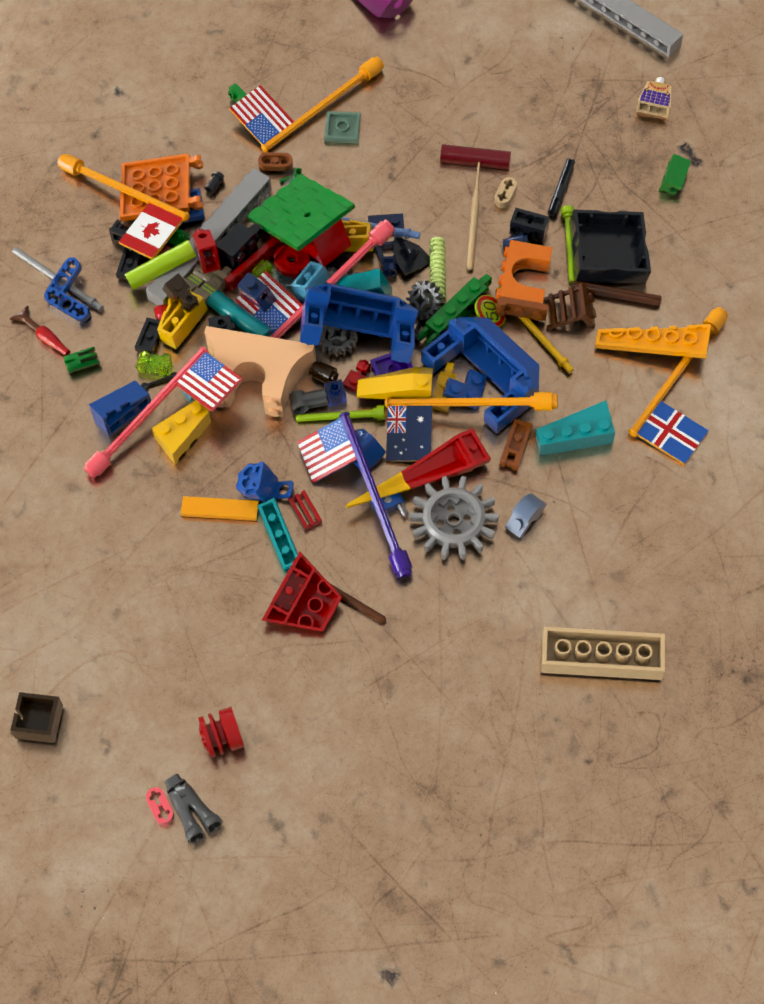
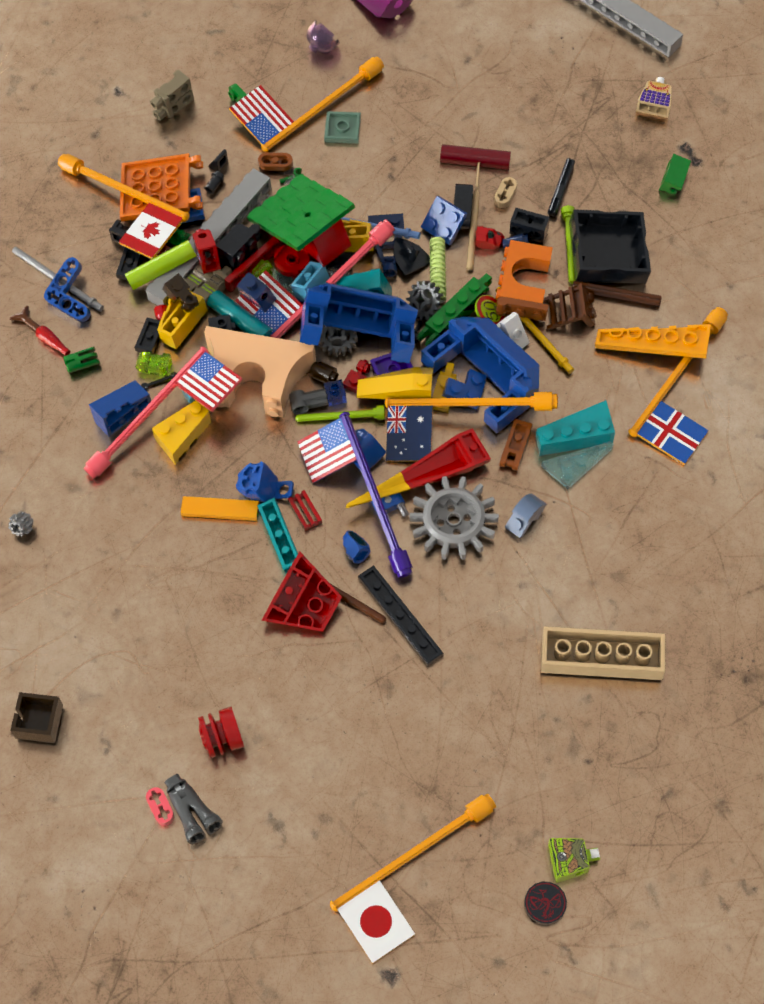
(20, 523): none -> light grey gear
(172, 96): none -> dark tan hips
(220, 160): none -> black slope
(321, 38): none -> clear purple cylinder
(356, 547): none -> blue rock
(370, 909): none -> flag
(400, 616): none -> black tile
(444, 220): none -> plate
(463, 201): none -> black beam
(488, 238): none -> red rock
(514, 329): none -> white brick
(545, 903): none -> tile
(570, 857): none -> torso
(573, 466): none -> clear light blue wing

